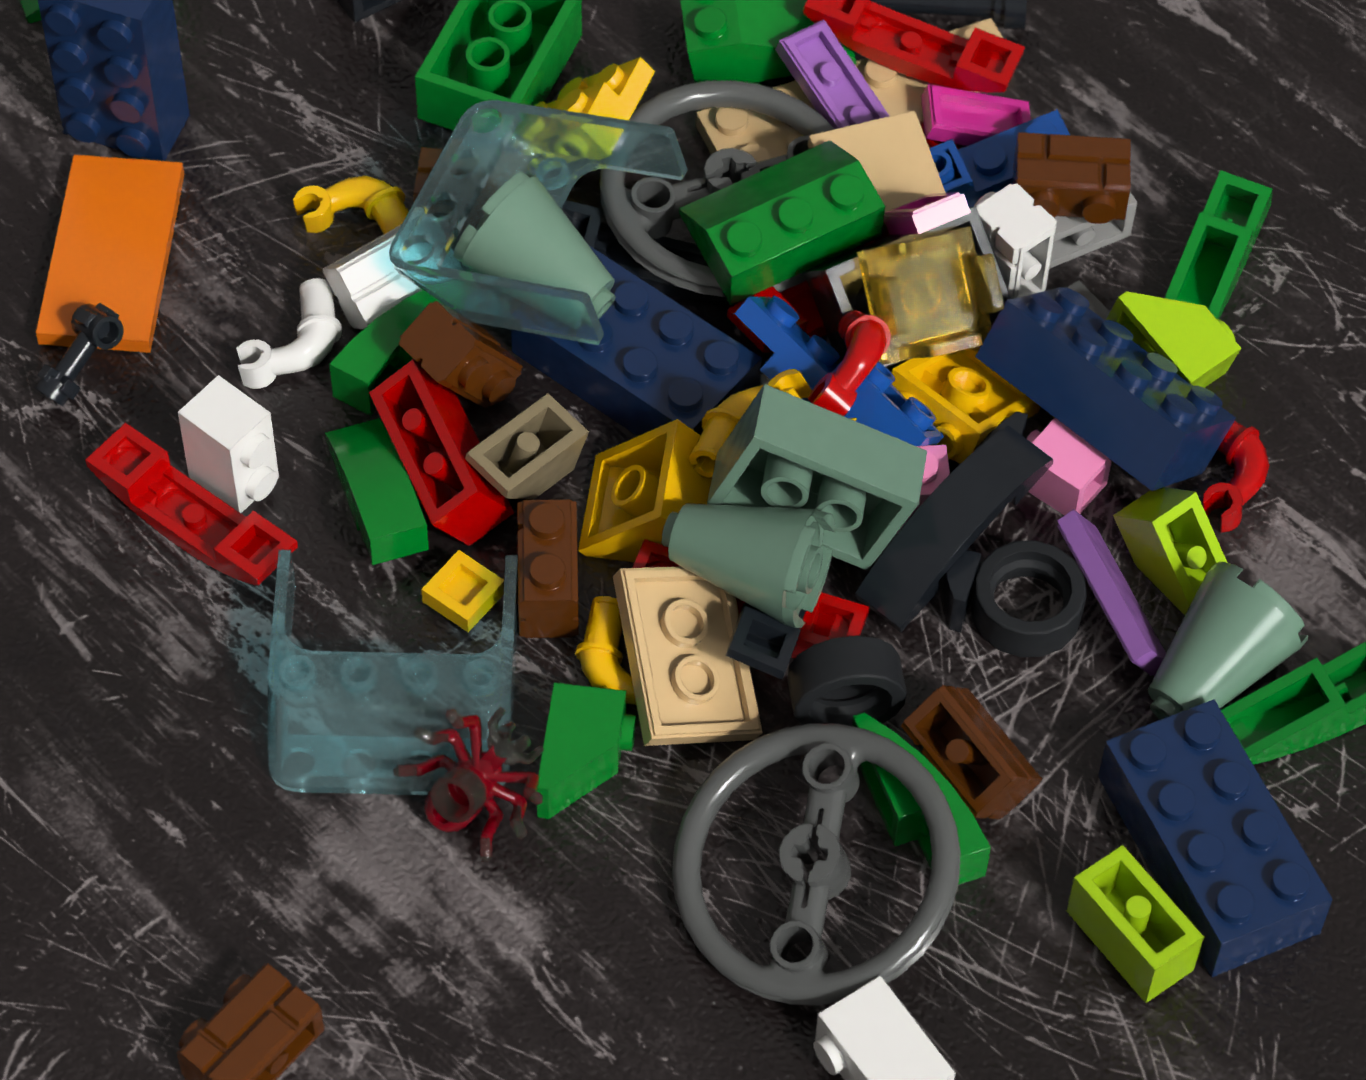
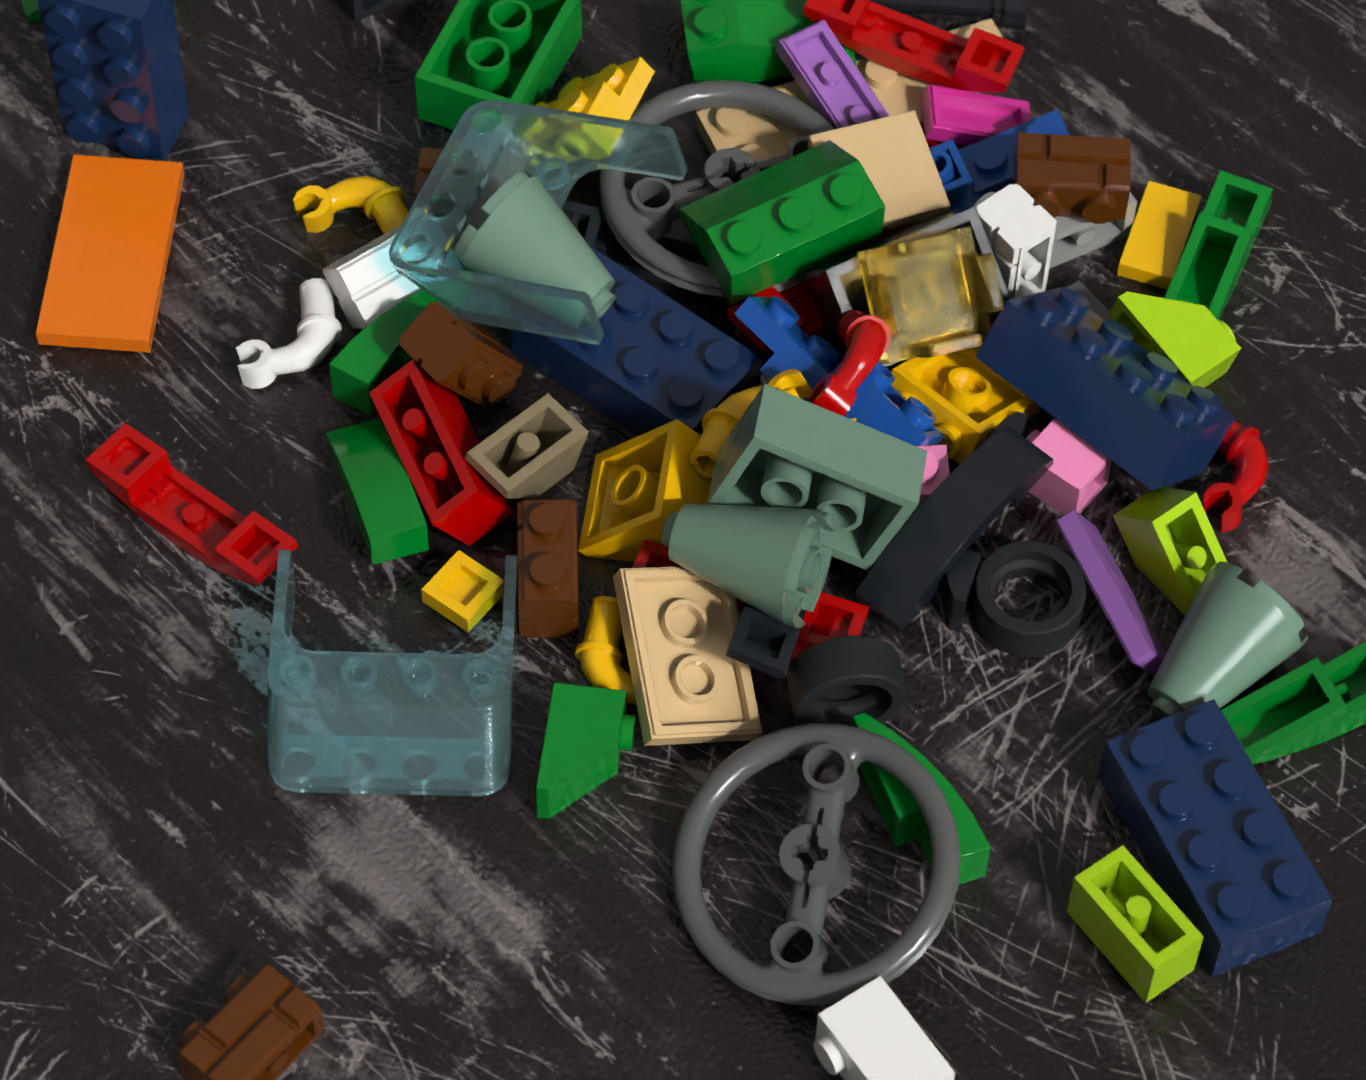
(94, 328): black bar -> none
(229, 444): white brick -> none
(474, 780): animal -> none
(926, 213): tile -> none
(971, 752): reddish brown brick -> none
(1159, 235): none -> yellow tile

